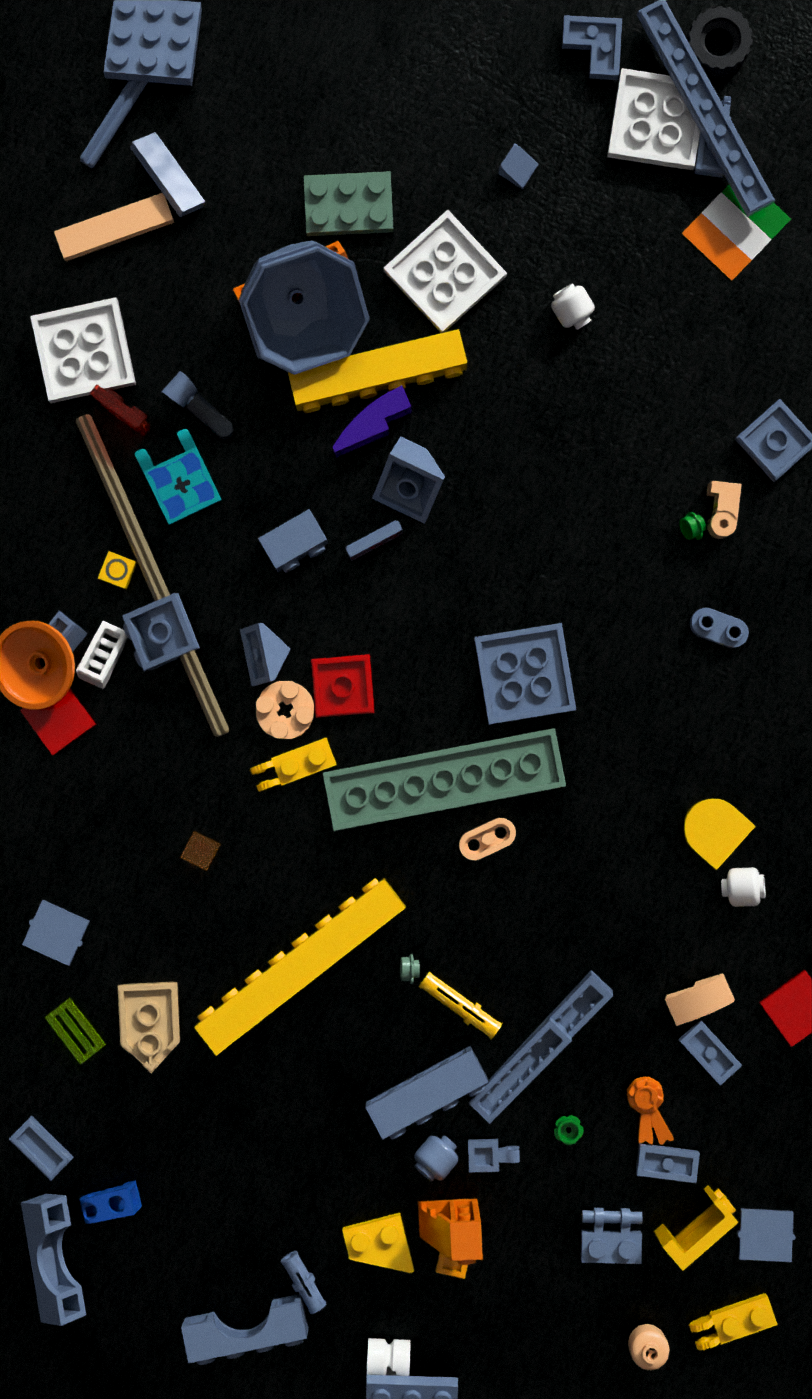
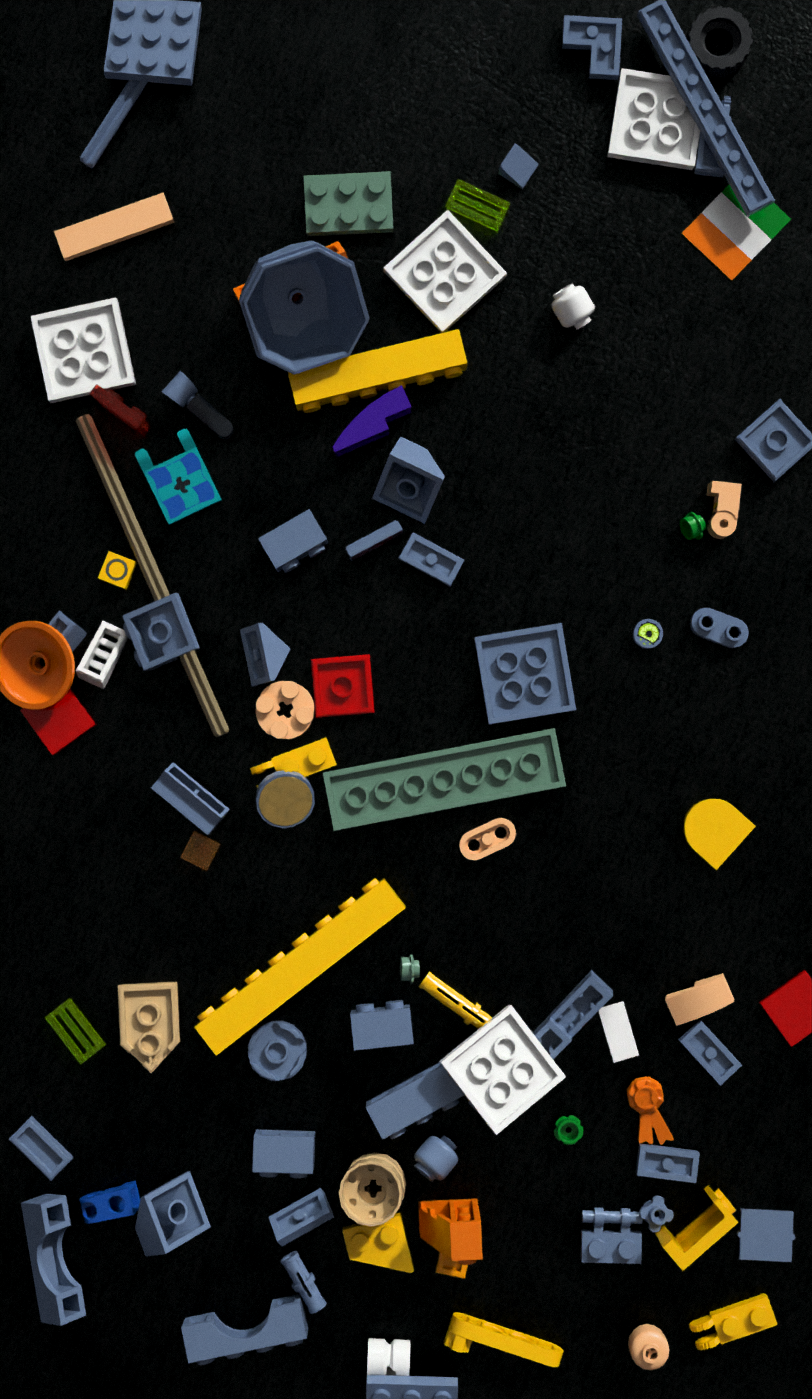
(56, 932): sand blue piece -> none
(167, 174): tile -> none
(170, 1216): none -> sand blue slope
(190, 798): none -> sand blue piece
(277, 1050): none -> sand blue tile
(284, 1152): none -> sand blue brick
(285, 799): none -> pearl gold tile
(301, 1217): none -> sand blue plate
(358, 1198): none -> tan wheel
(381, 1025): none -> sand blue brick
(431, 559): none -> sand blue plate
(466, 1328): none -> yellow beam
(473, 215): none -> clear neon green tile
(486, 1156): sand blue plate -> none
(502, 1069): none -> white plate
(618, 1032): none -> white sticker
(647, 633): none -> tile
(648, 1210): none -> sand blue plate
(744, 887): white head -> none

